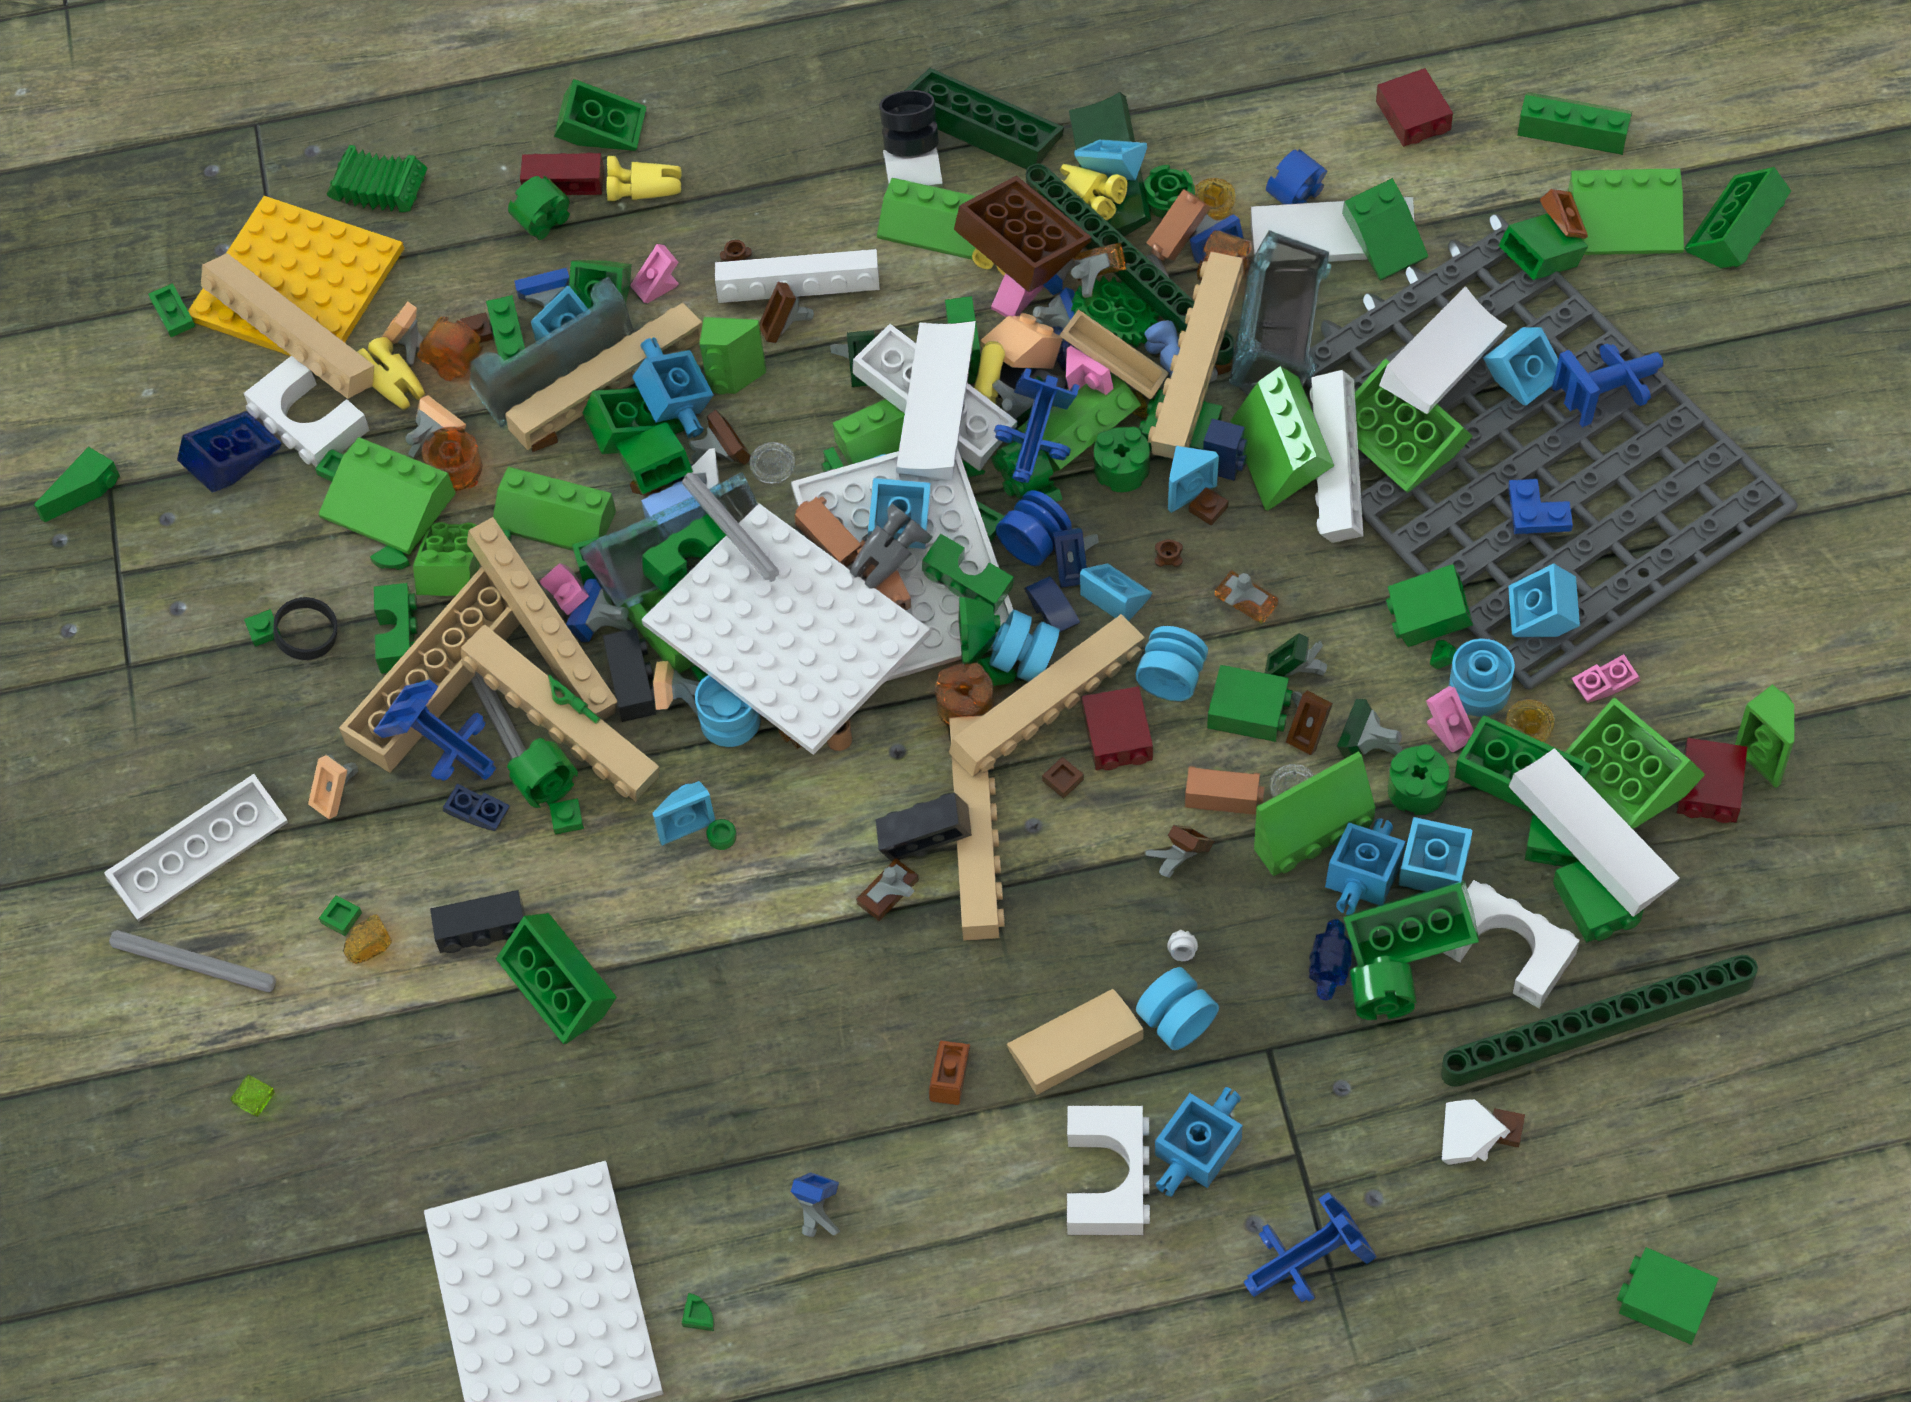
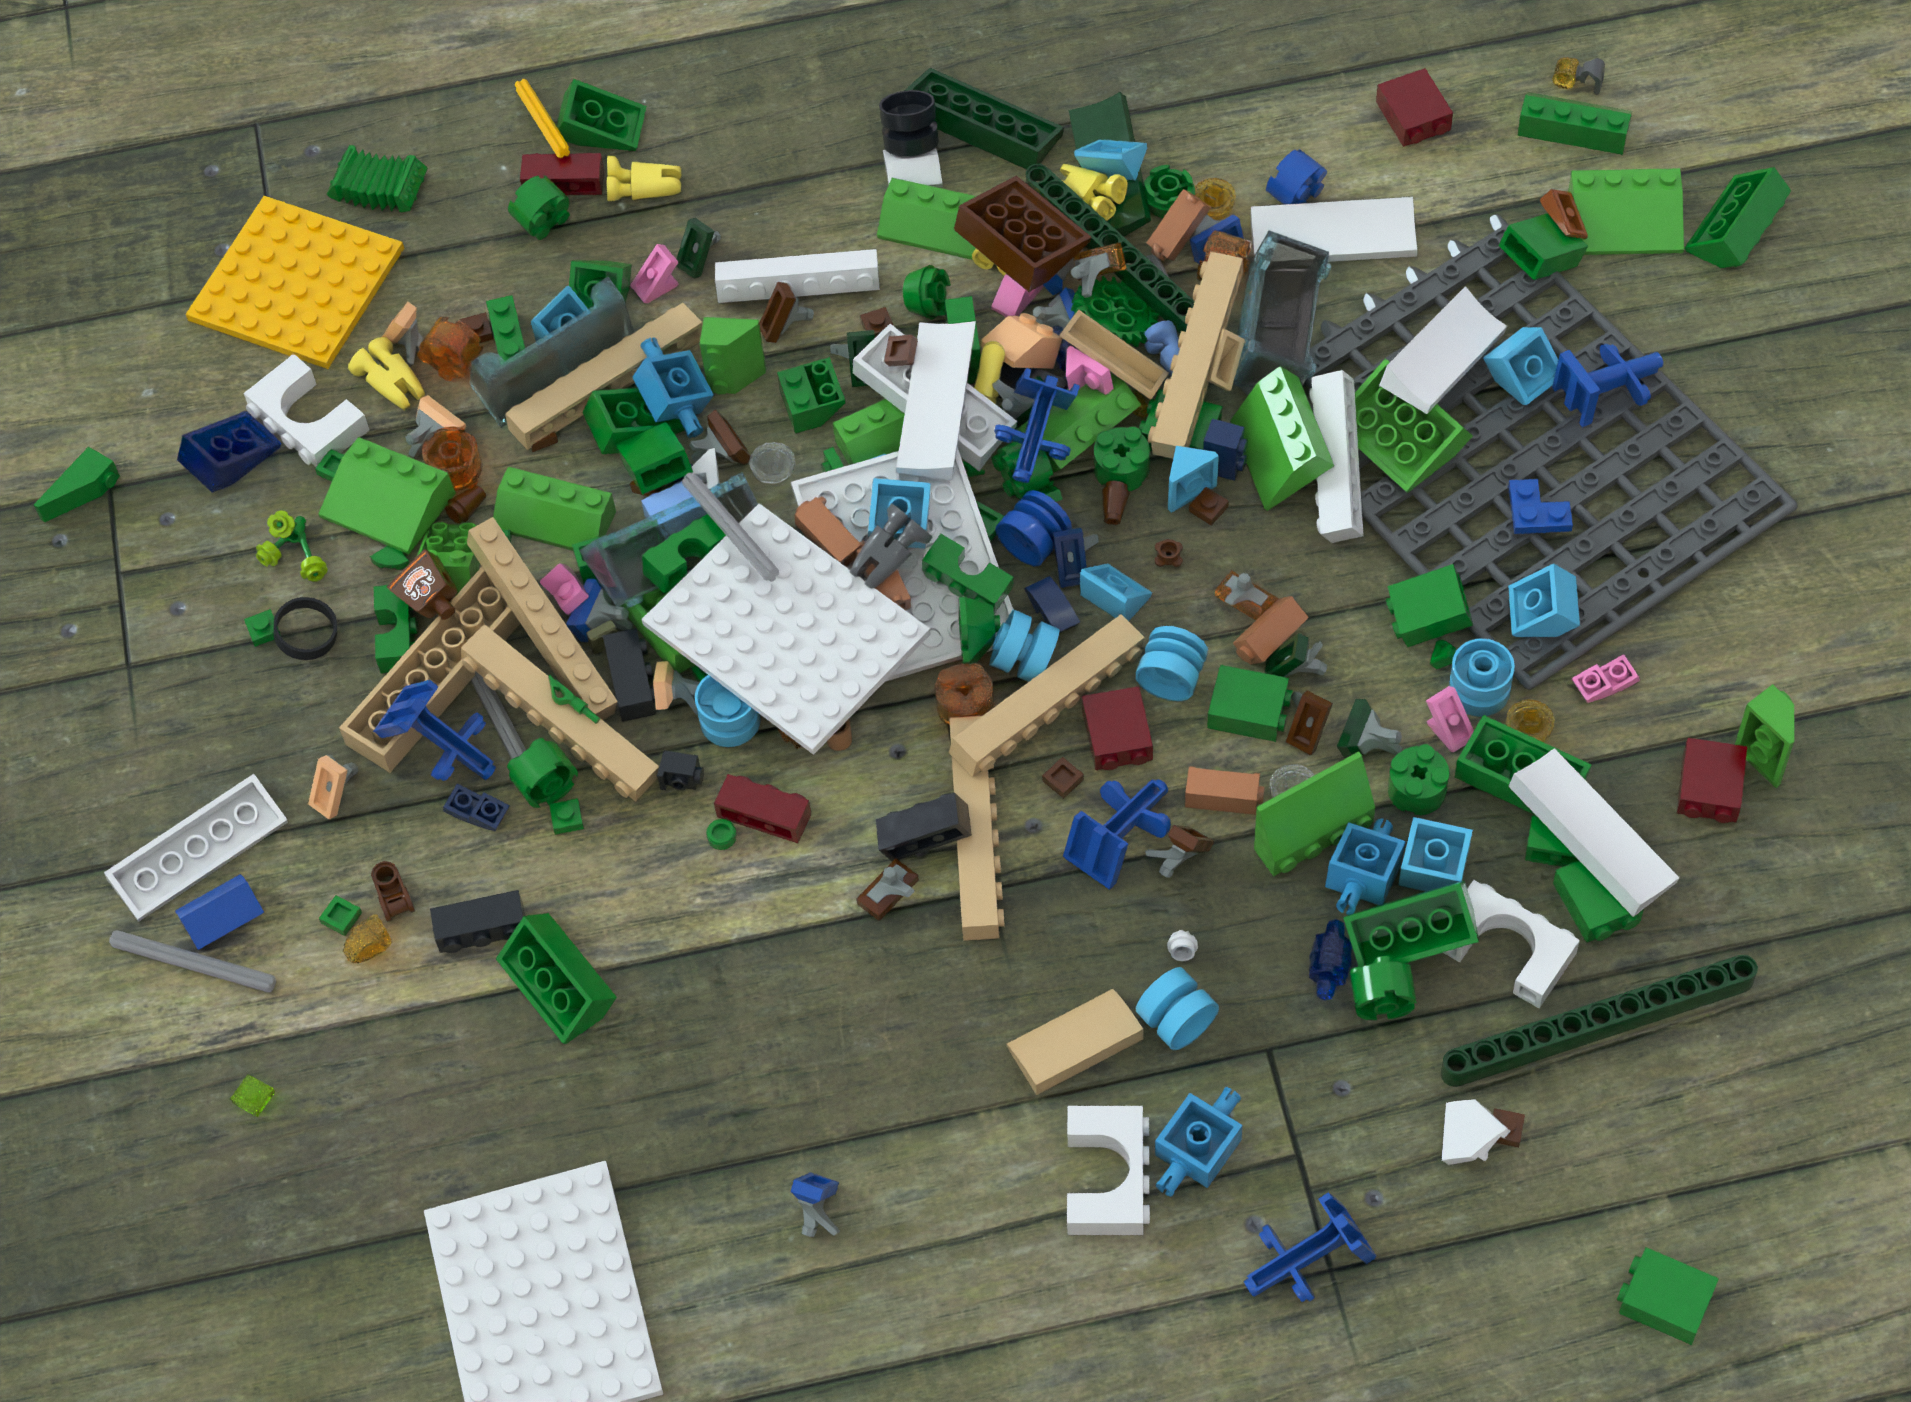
(171, 310): green plate -> none
(219, 911): none -> blue piece
(287, 325): tan brick -> none
(290, 530): none -> lime plant
(392, 894): none -> reddish brown piece
(426, 586): none -> reddish brown torso
(465, 504): none -> reddish brown cone
(542, 118): none -> yellow axle
(542, 287): blue piece -> none
(595, 636): none -> olive tile
(679, 771): none -> black brick
(683, 812): medium azure slope -> none
(695, 247): none -> dark green piece
(697, 1314): green tile -> none
(735, 247): reddish brown plate -> none
(763, 808): none -> dark red brick
(810, 394): none -> green slope
(876, 320): none -> reddish brown plate
(900, 350): none -> reddish brown plate
(926, 292): none -> green cone
(949, 1072): dark orange slope -> none
(997, 676): green plate -> none
(1101, 848): none -> blue piece
(1114, 501): none -> reddish brown cone
(1225, 360): none -> tan slope
(1270, 630): none -> nougat brick
(1385, 229): green slope -> none
(1569, 71): none -> leg
(1633, 765): bright green slope -> none

